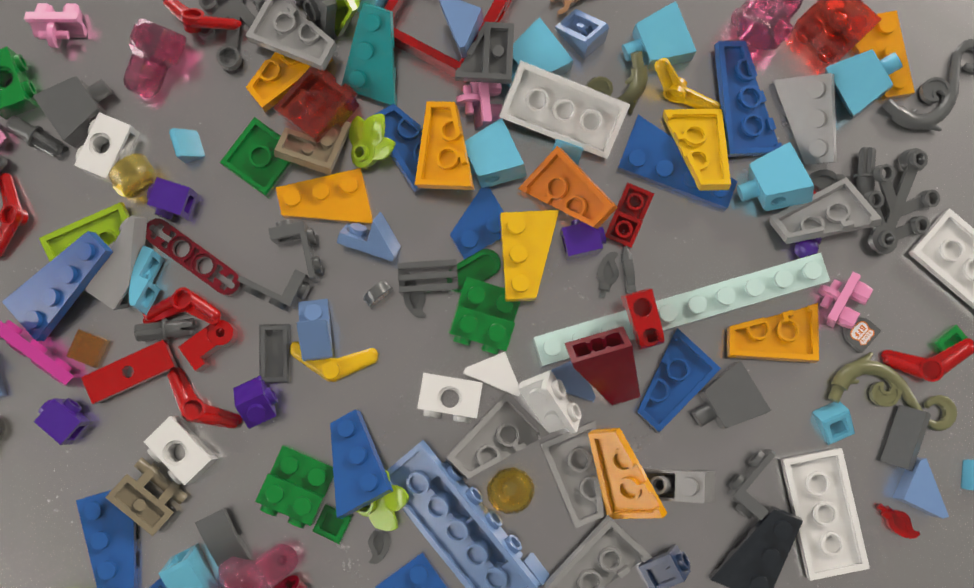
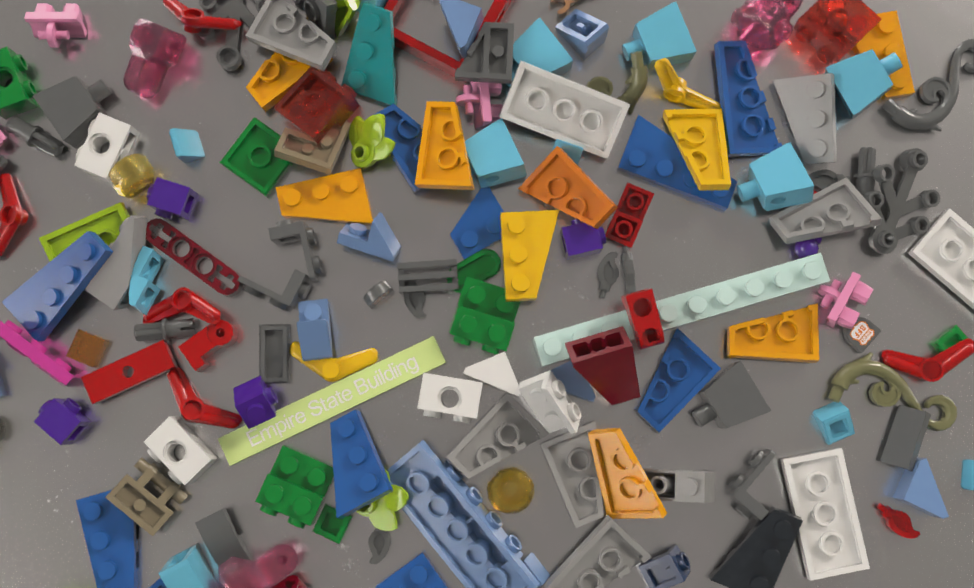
(333, 400): none -> yellowish green tile

